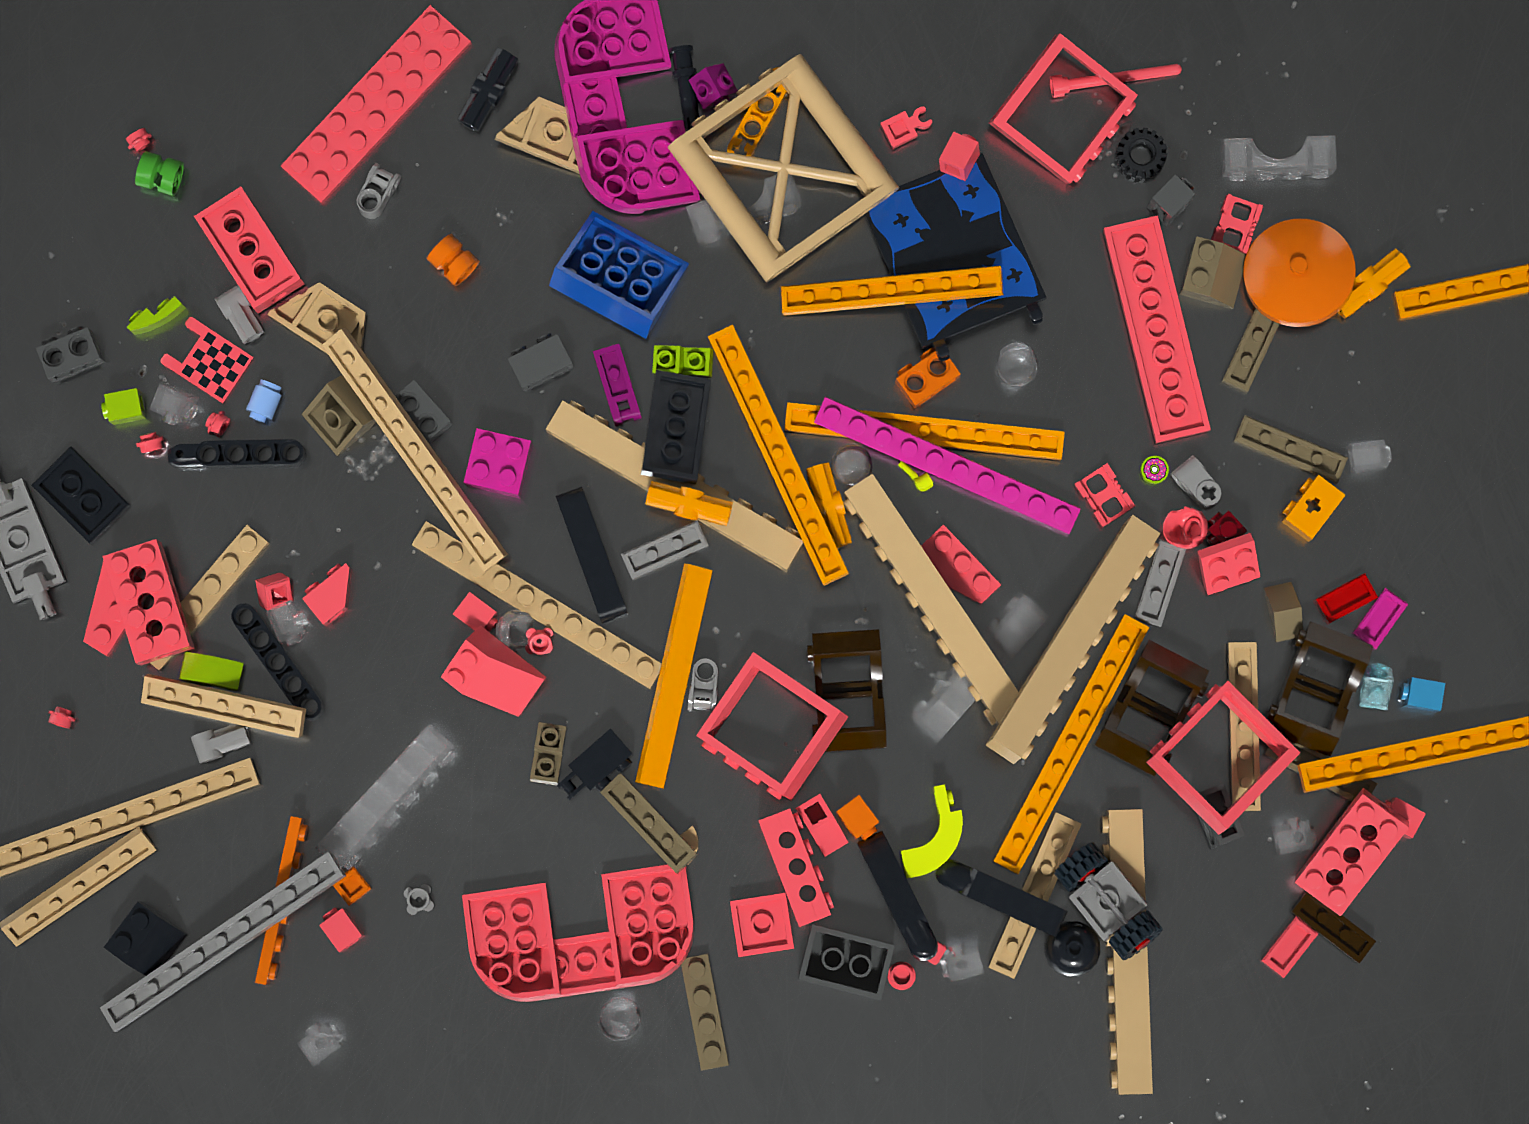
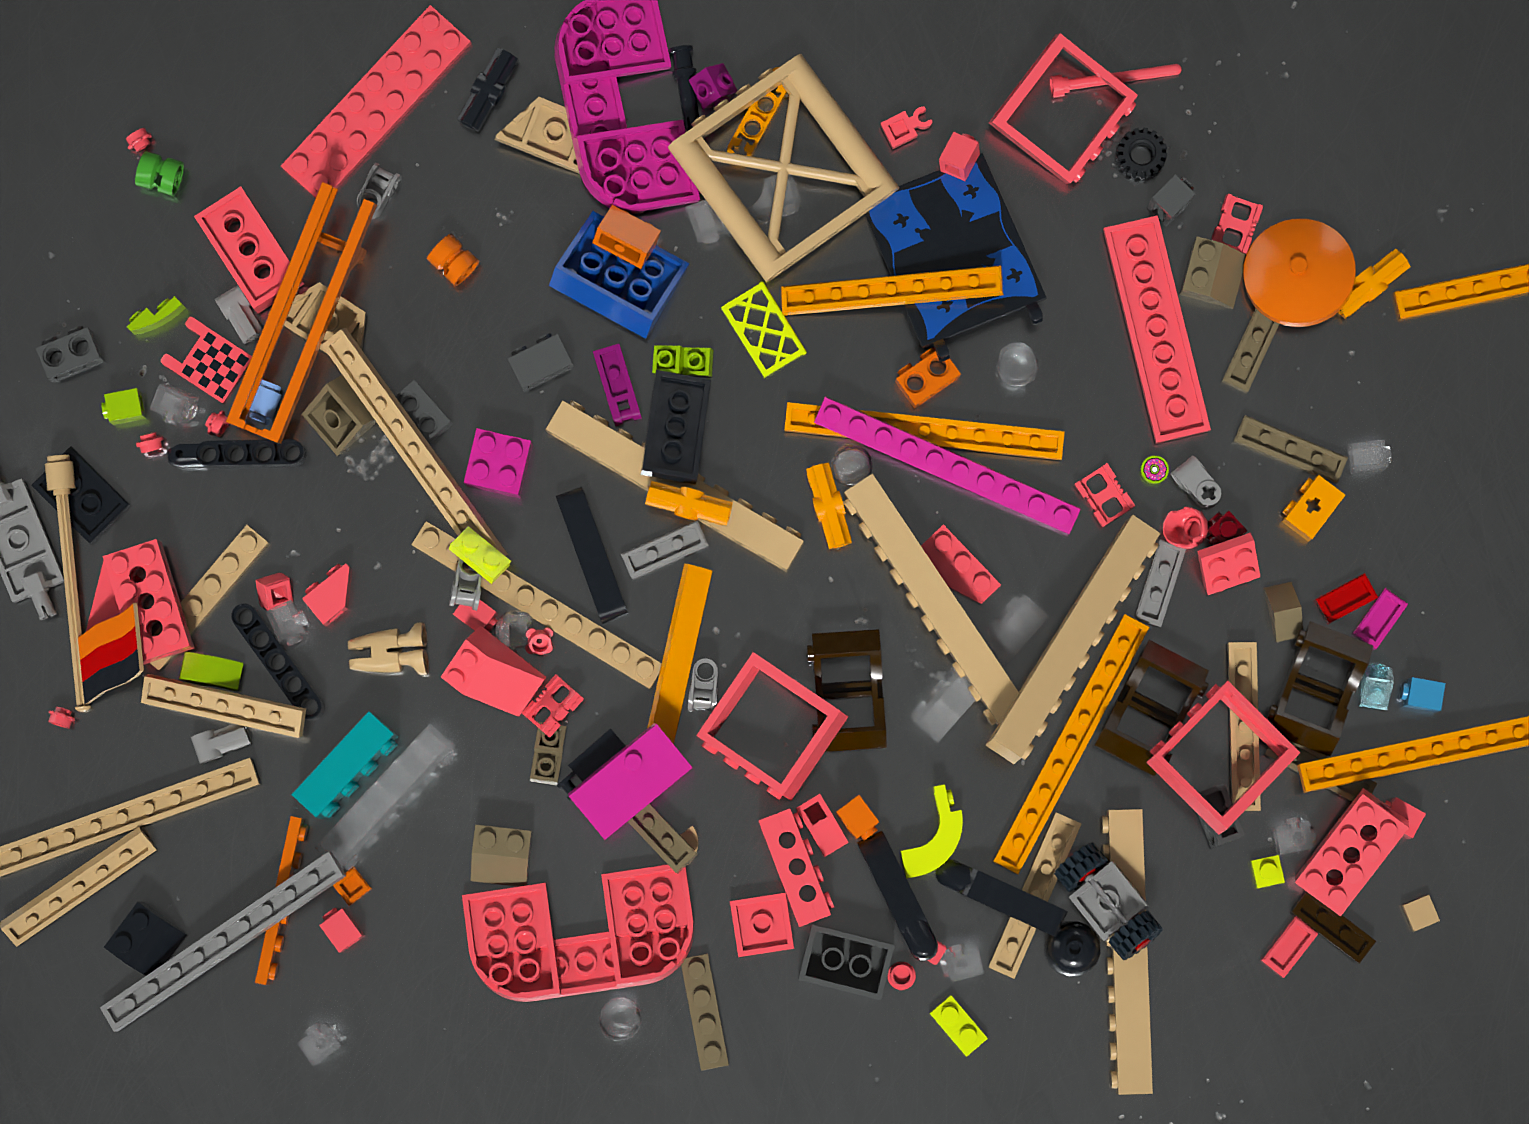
(111, 649): none -> flag
(345, 766): none -> teal brick
(350, 256): none -> orange piece
(387, 650): none -> tan piece
(414, 906): light grey plate -> none
(465, 587): none -> light grey piece
(479, 555): none -> neon yellow plate
(501, 855): none -> dark tan slope
(557, 710): none -> coral piece
(626, 236): none -> orange brick
(629, 781): none -> dark pink brick
(754, 351): none -> neon yellow window
(778, 455): light orange plate -> none
(922, 482): neon yellow hand -> none
(958, 1025): none -> neon yellow plate
(1244, 159): clear arch -> none
(1267, 871): none -> neon yellow plate
(1420, 913): none -> tan tile

